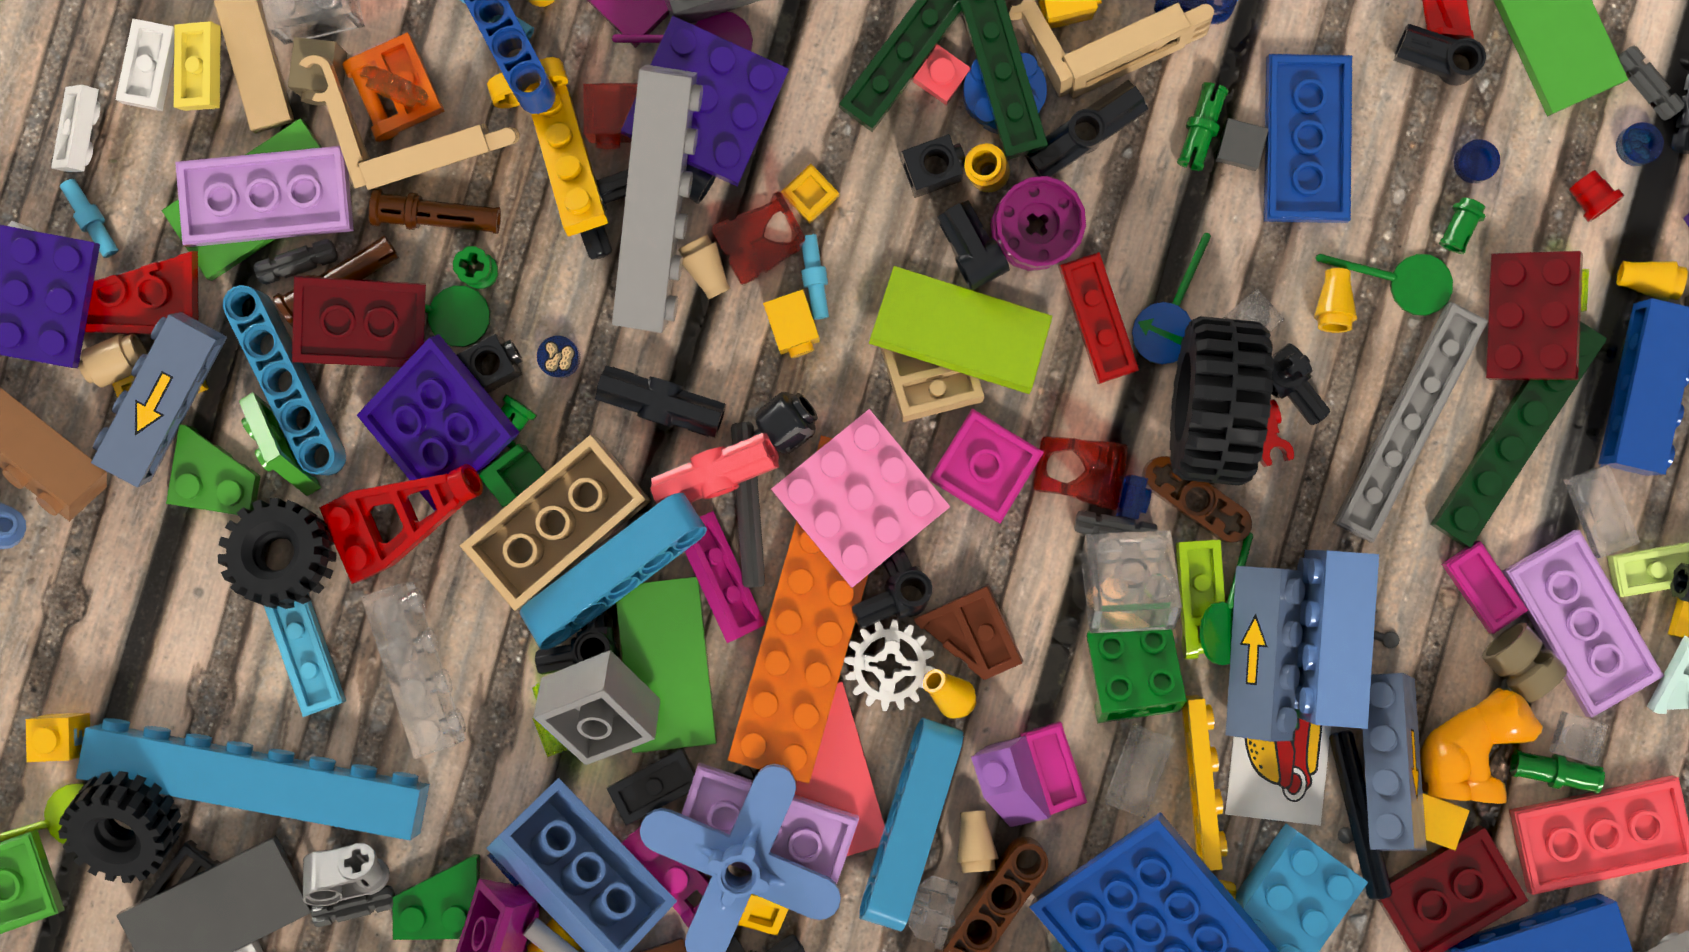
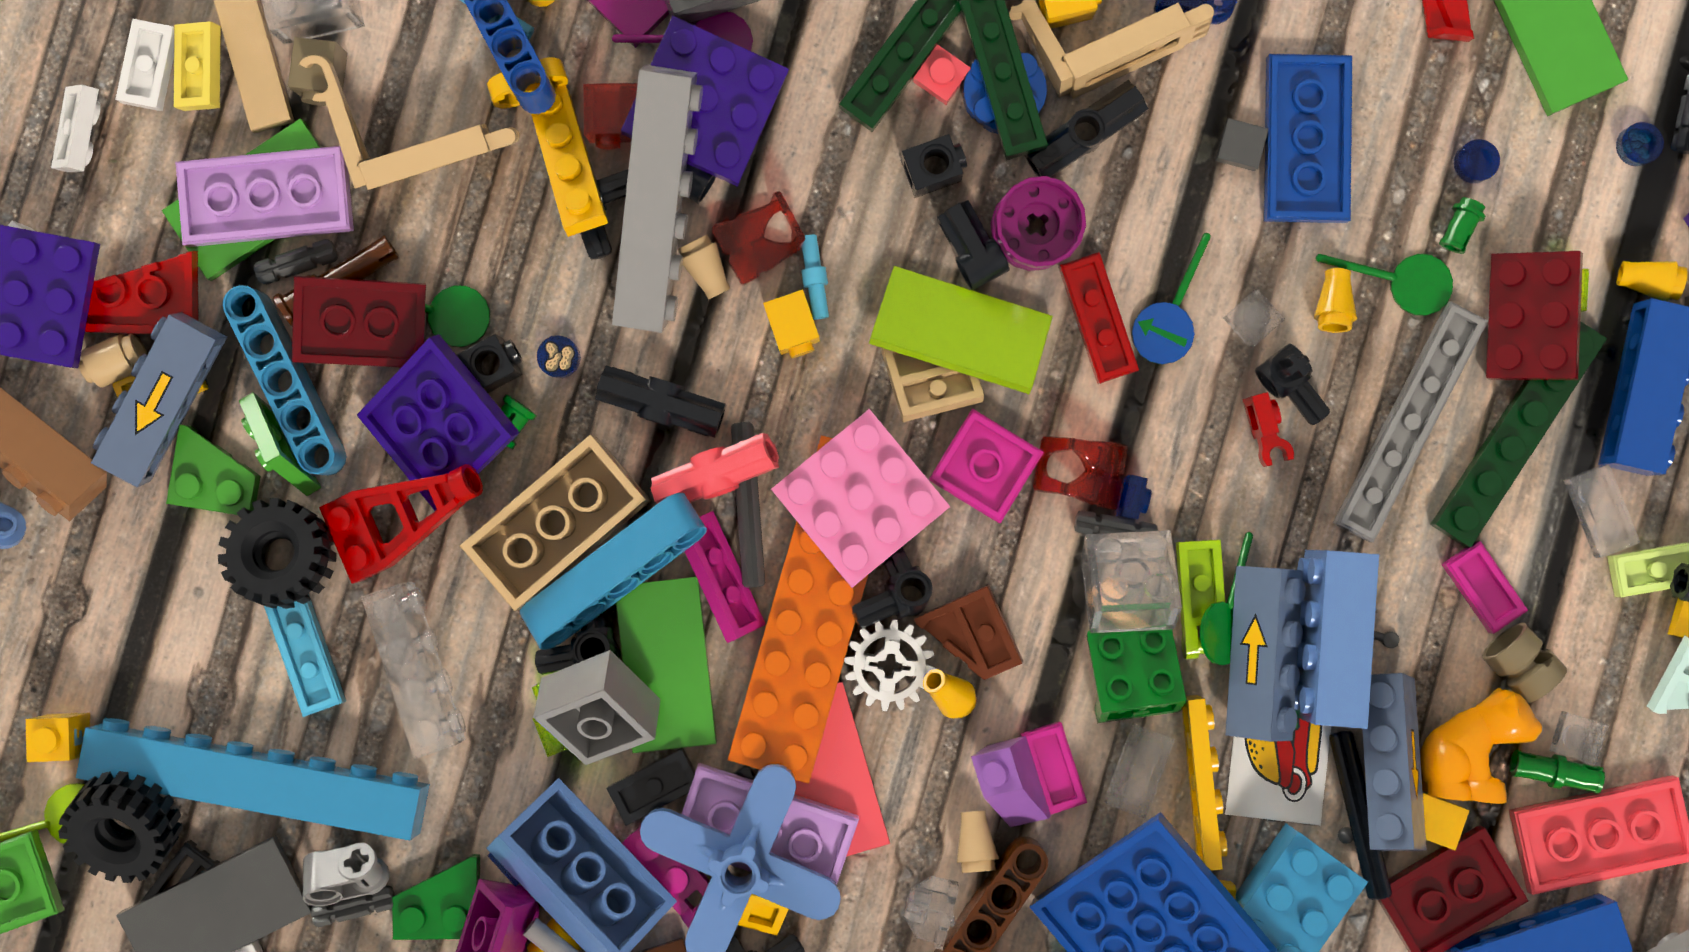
(89, 217): medium azure bar -> none
(393, 87): clear orange gear -> none
(404, 60): orange plate -> none
(409, 212): reddish brown pin -> none
(470, 256): green bush -> none
(512, 474): green panel -> none
(787, 421): black head -> none
(810, 193): yellow tile -> none
(911, 824): dark azure beam -> none
(982, 156): yellow brick -> none
(1202, 126): green pin -> none
(1216, 525): reddish brown beam -> none
(1221, 400): black tyre -> none
(1435, 53): black piece -> none
(1583, 623): lavender tile -> none
(1595, 195): red piece -> none
(1650, 83): dark grey axle -> none

